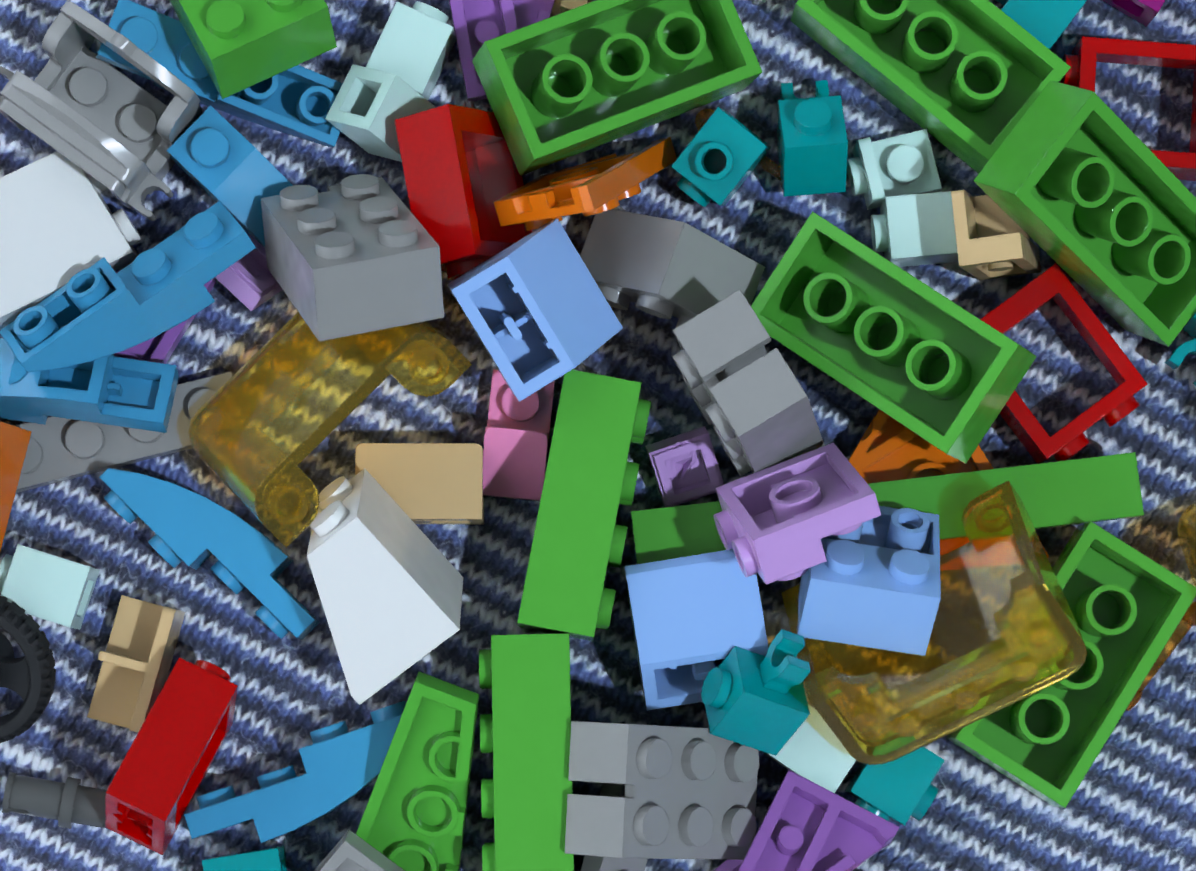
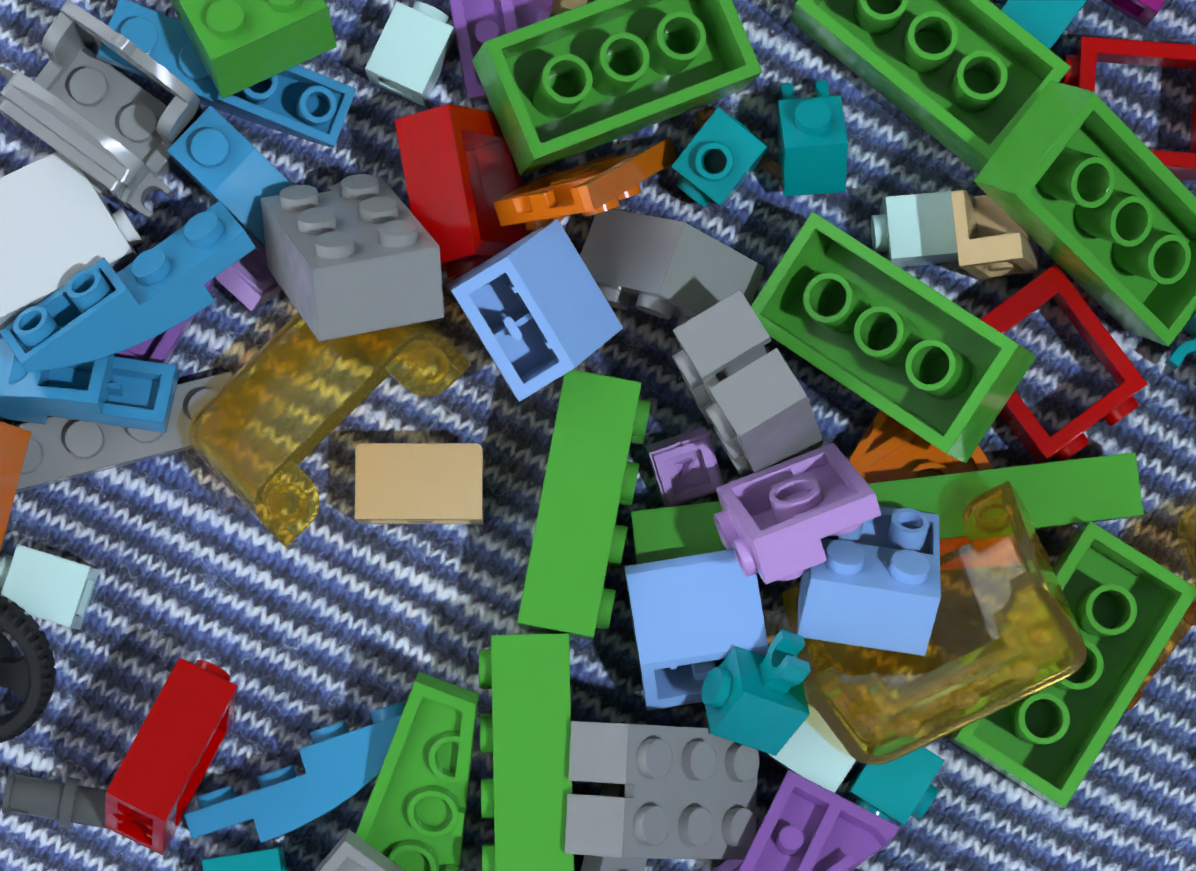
(135, 662): tan panel -> none
(195, 528): dark azure slope -> none
(368, 109): light aqua brick -> none
(379, 584): white slope -> none
(516, 441): bright pink slope -> none
(893, 167): light aqua bracket -> none

